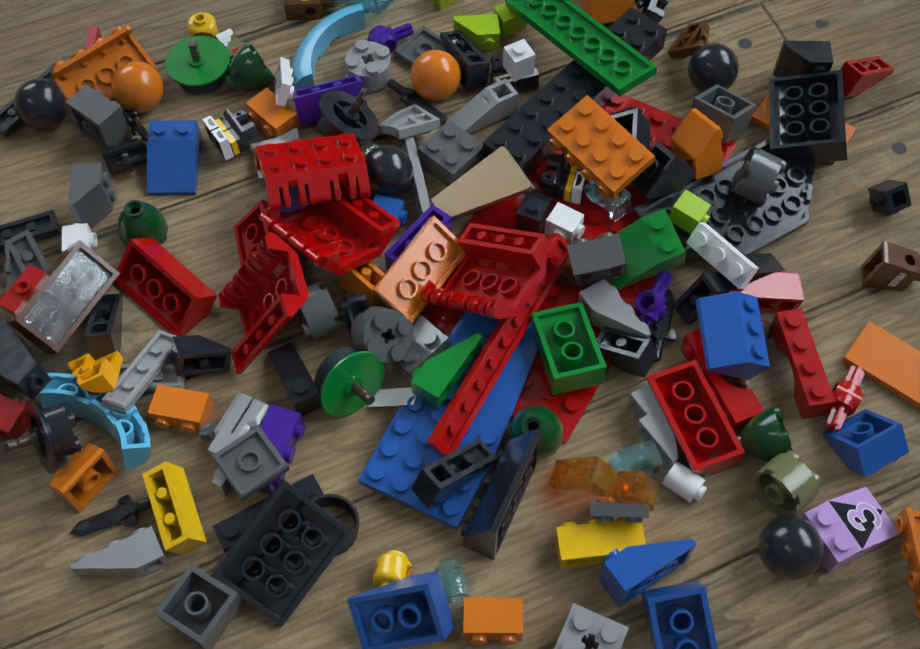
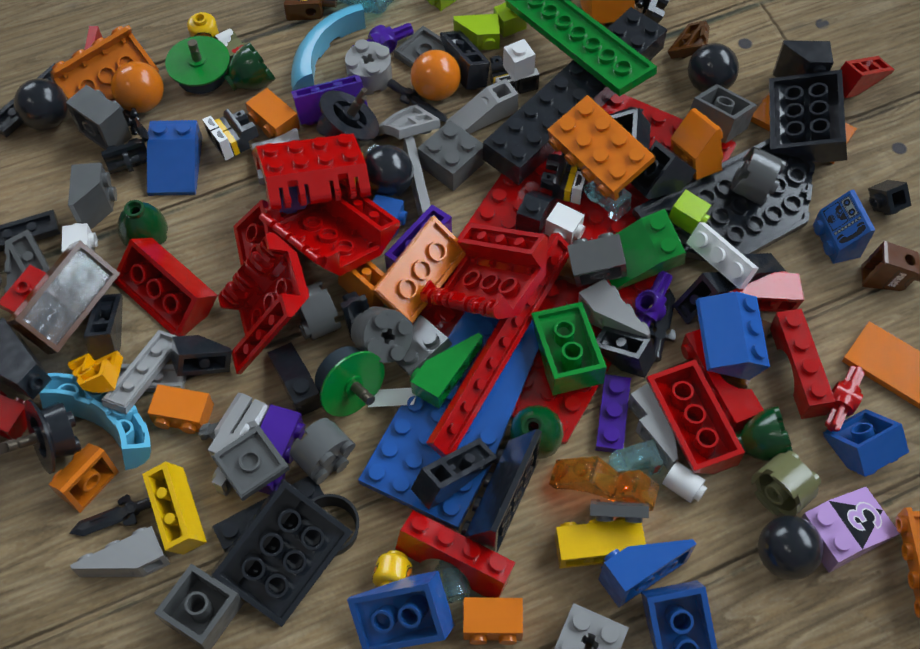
(283, 82): white plate -> none
(322, 450): none -> dark grey brick
(427, 539): none -> red arch
(484, 185): tan slope -> none
(613, 413): none -> dark purple plate
(844, 228): none -> blue slope

